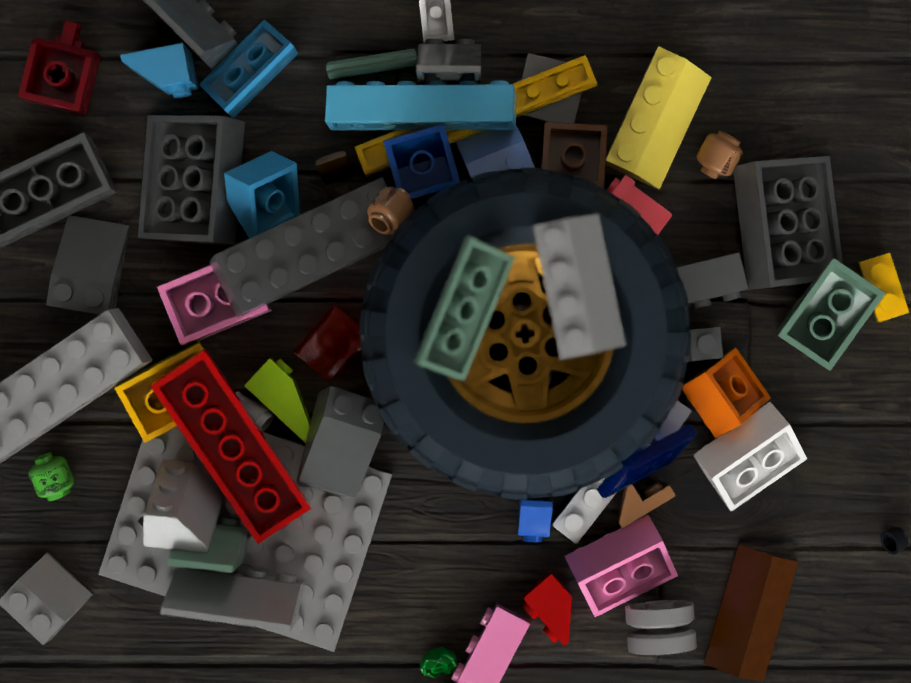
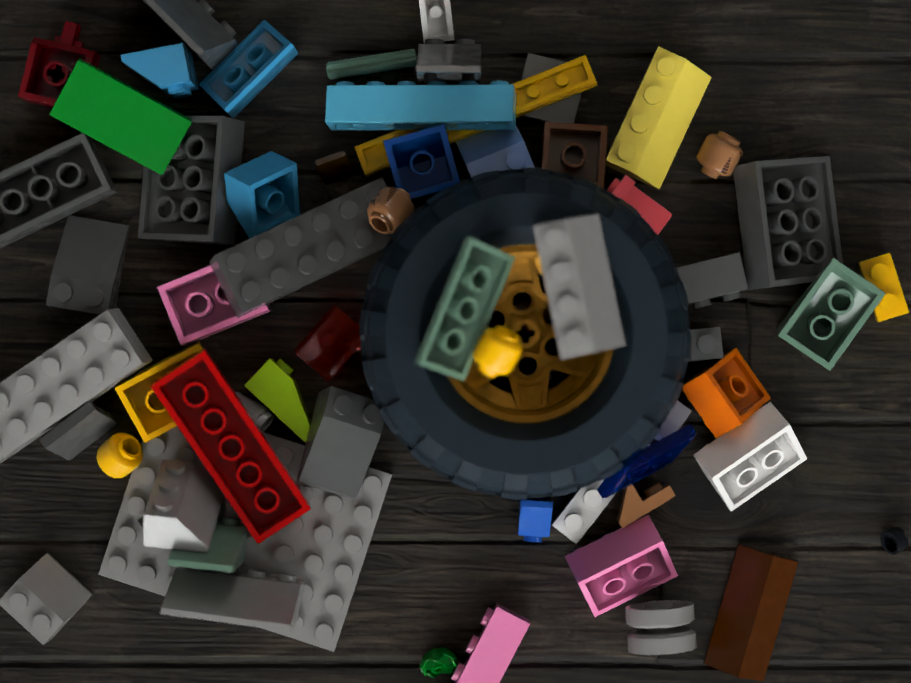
(51, 476): bright green head -> none
(78, 431): none -> dark grey tile
(119, 455): none -> yellow head
(120, 117): none -> green tile
(497, 351): none -> yellow head
(552, 604): red slope -> none

